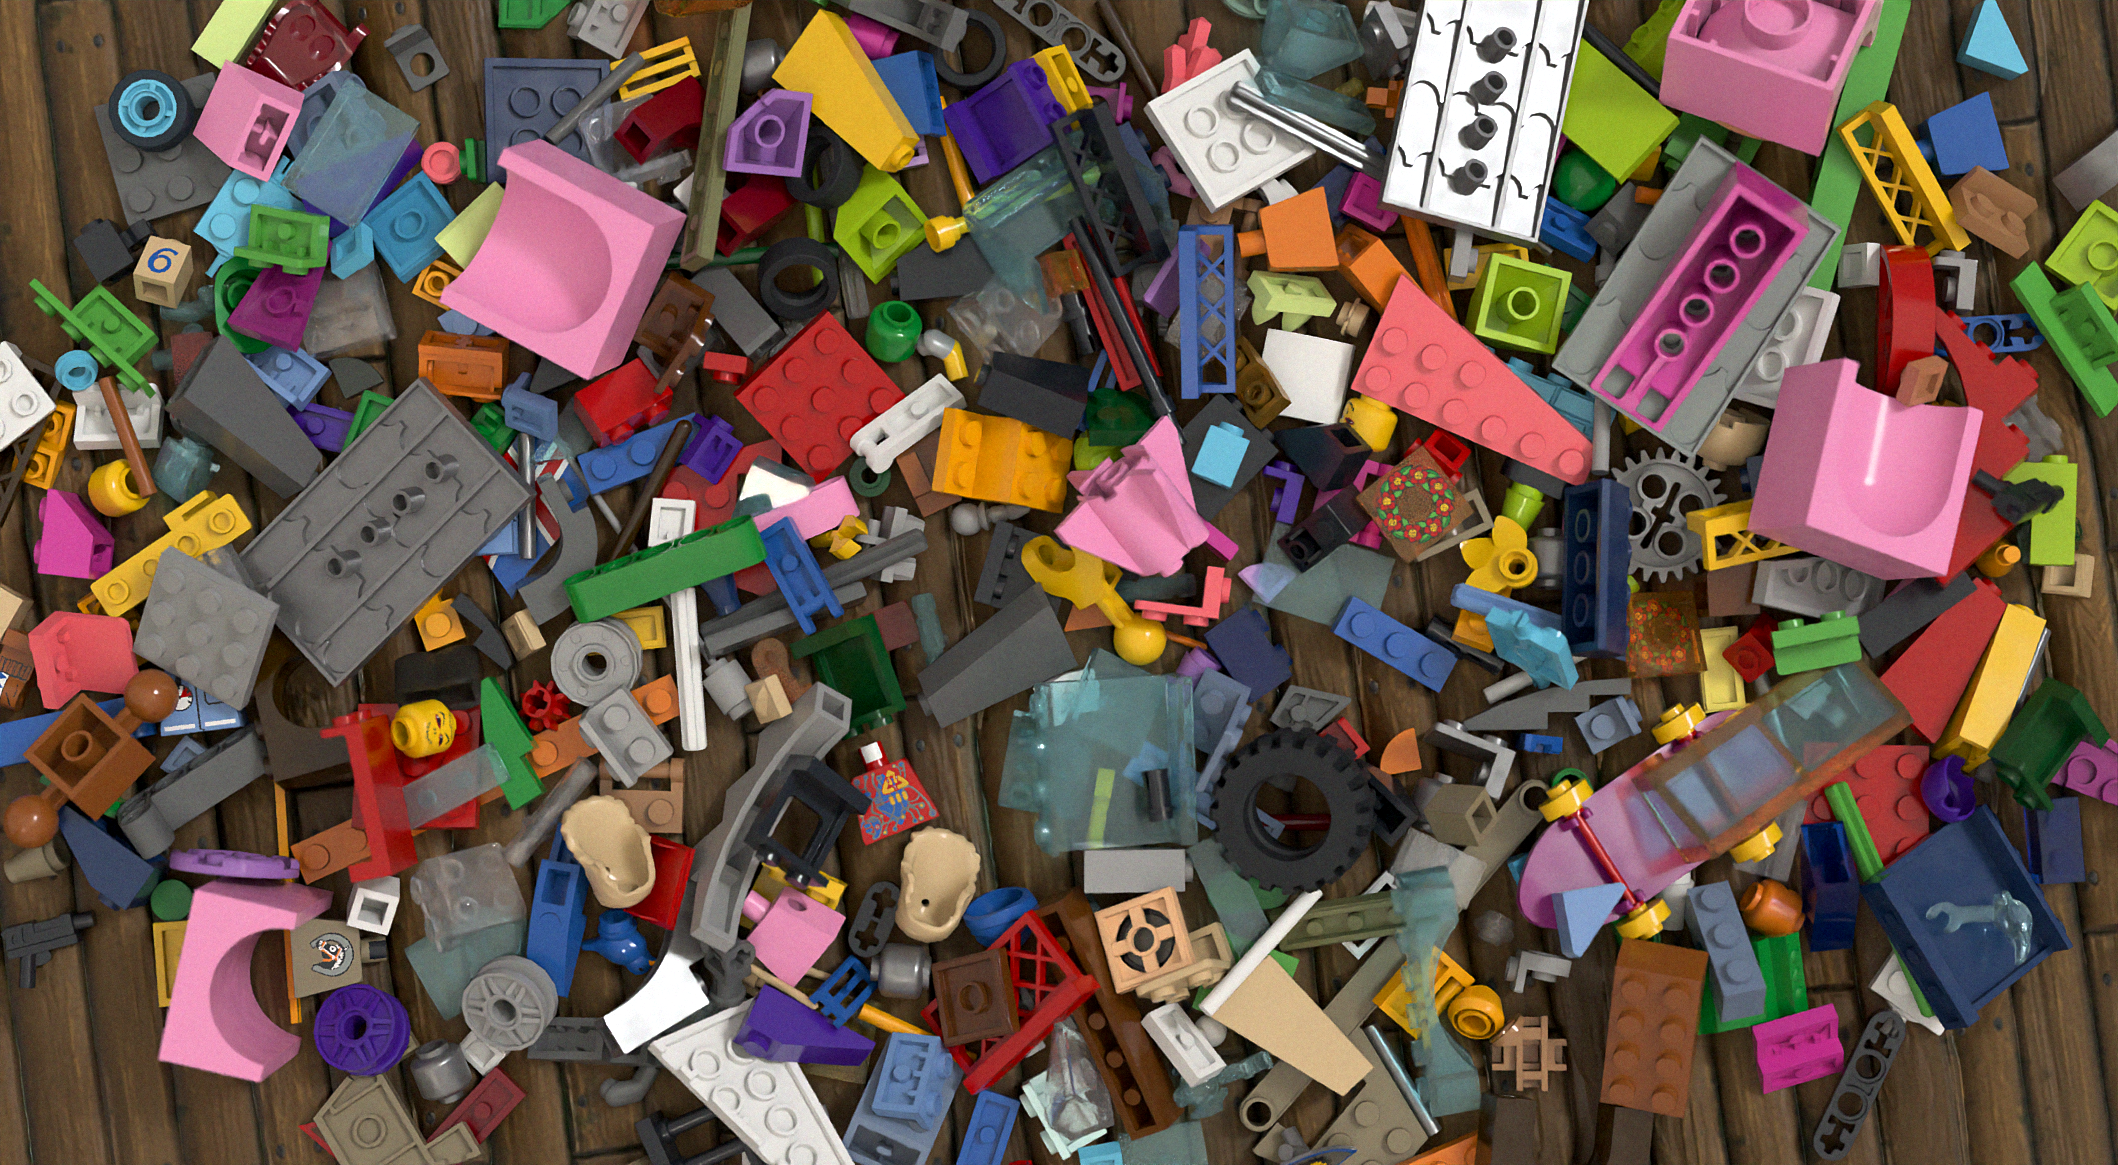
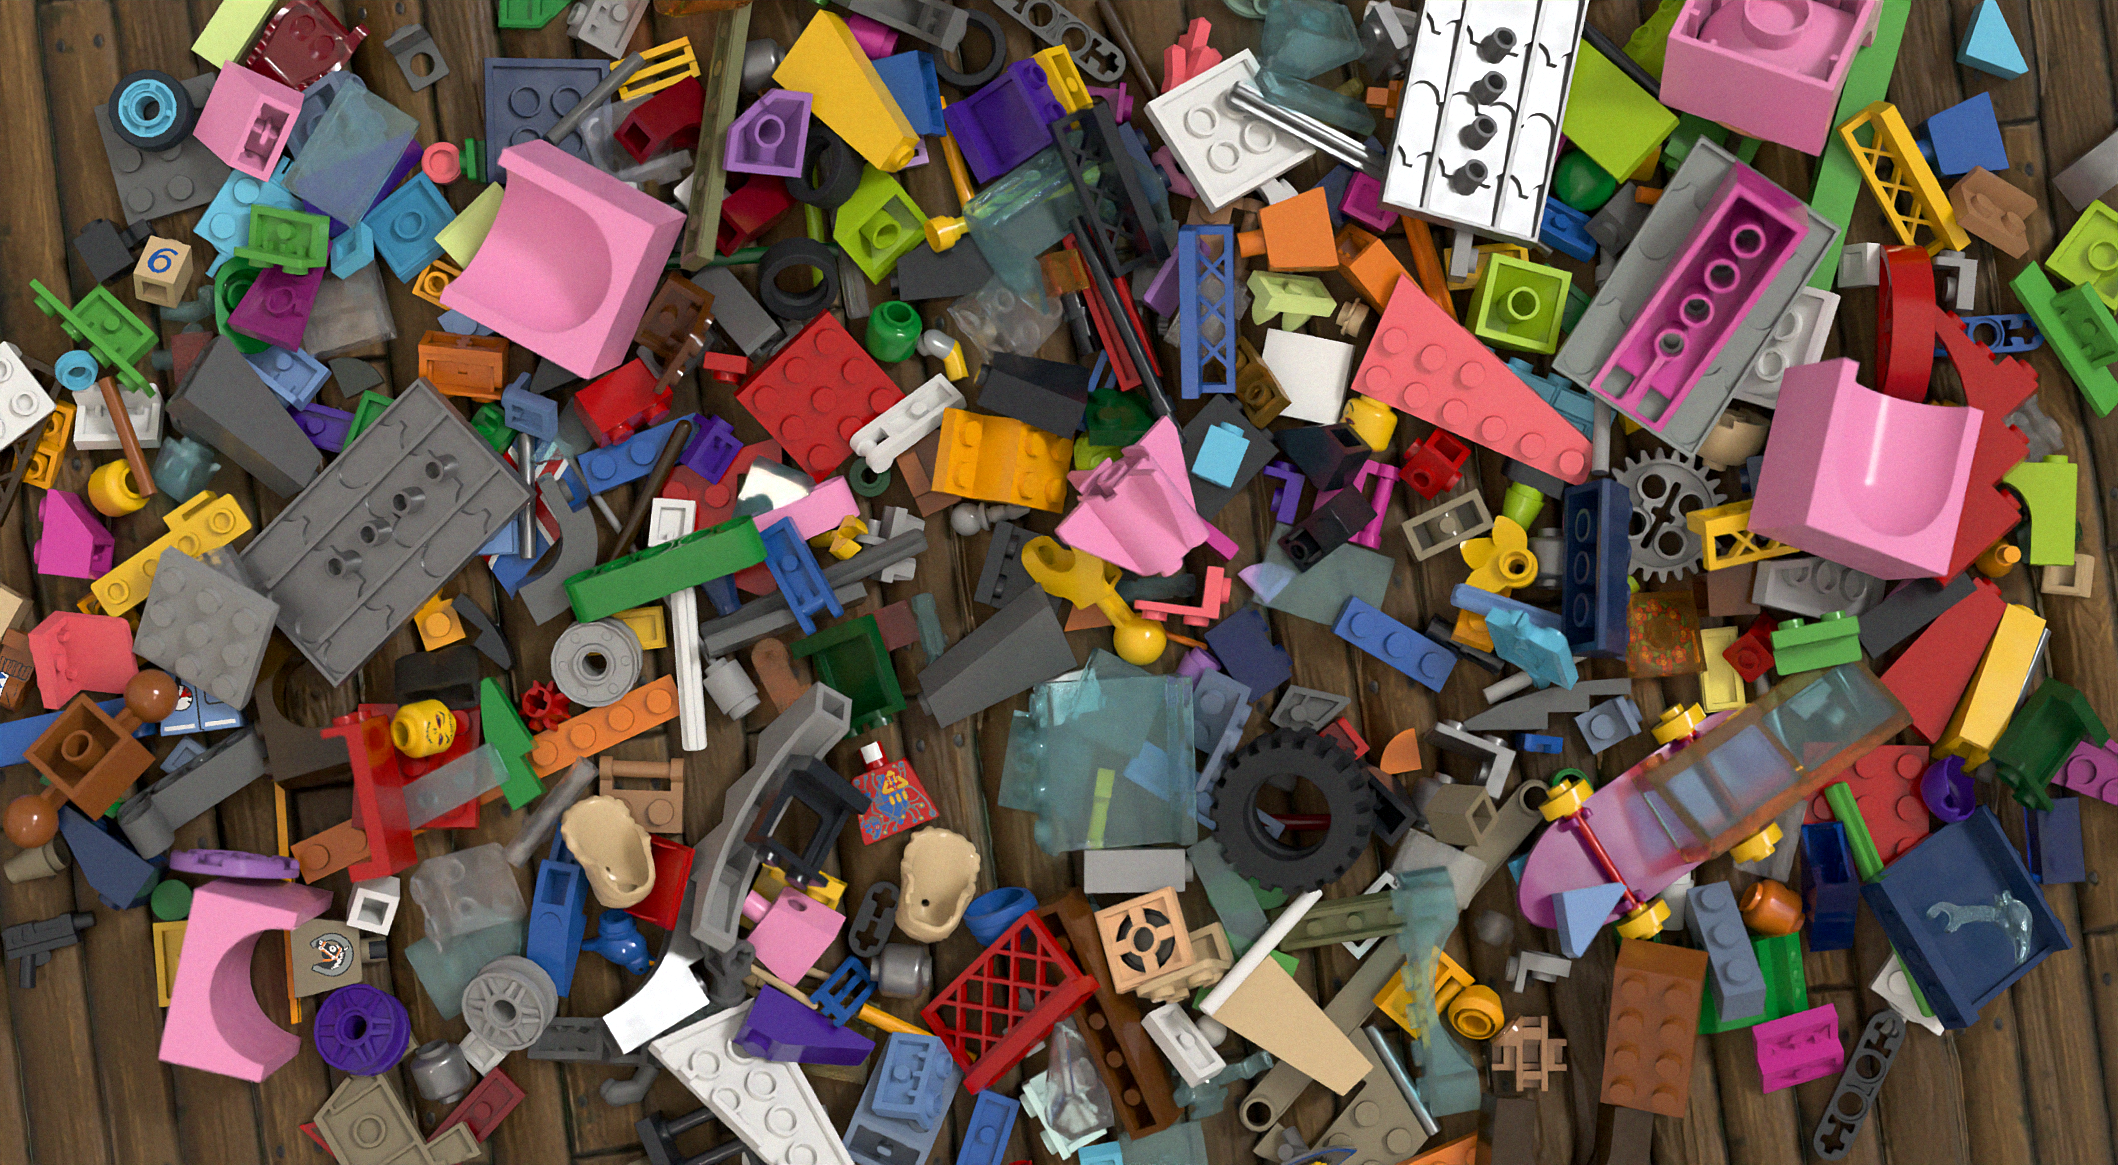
(522, 634): tan tile -> none
(623, 736): light grey bracket -> none
(768, 698): tan tile -> none
(975, 997): reddish brown tile -> none
(1158, 795): black pin -> none
(1414, 504): tile -> none
(1921, 381): nougat plate -> none
(2020, 500): black piece -> none

